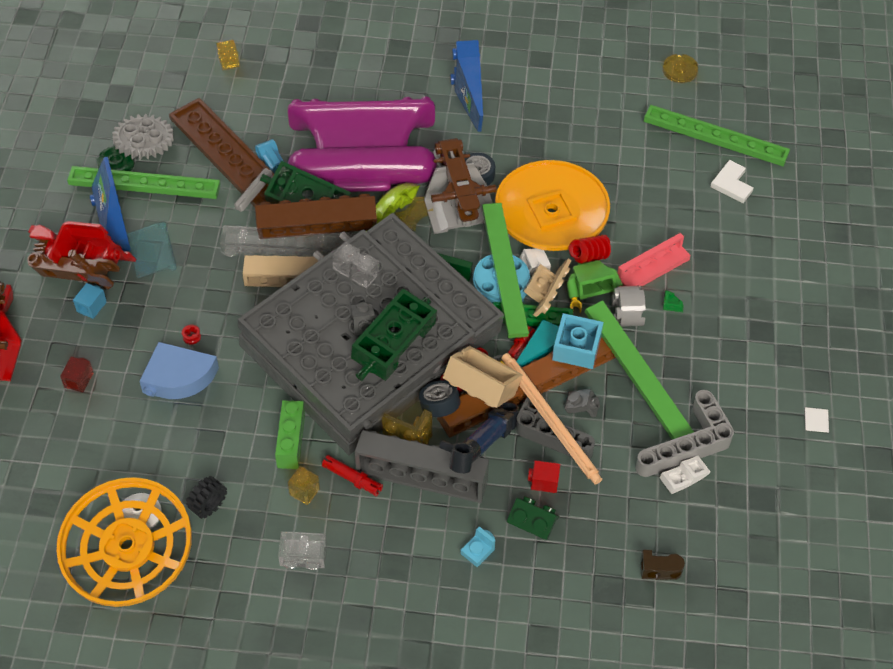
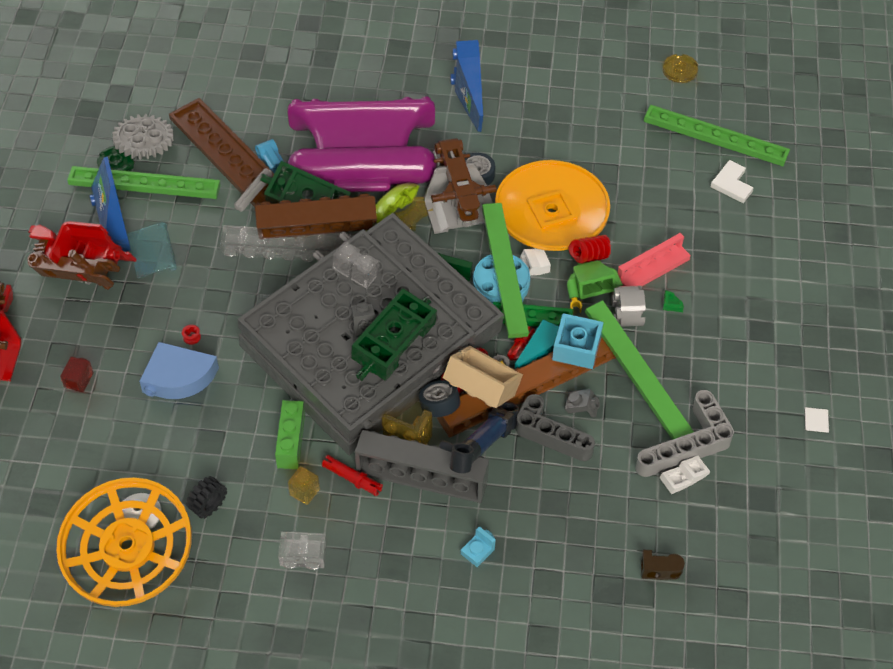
(90, 300): dark azure brick -> none
(228, 55): clear yellow brick -> none
(274, 270): tan brick -> none
(532, 517): dark green bracket -> none
(544, 284): tan bracket -> none
(544, 476): red brick -> none
(554, 422): light nougat piece -> none

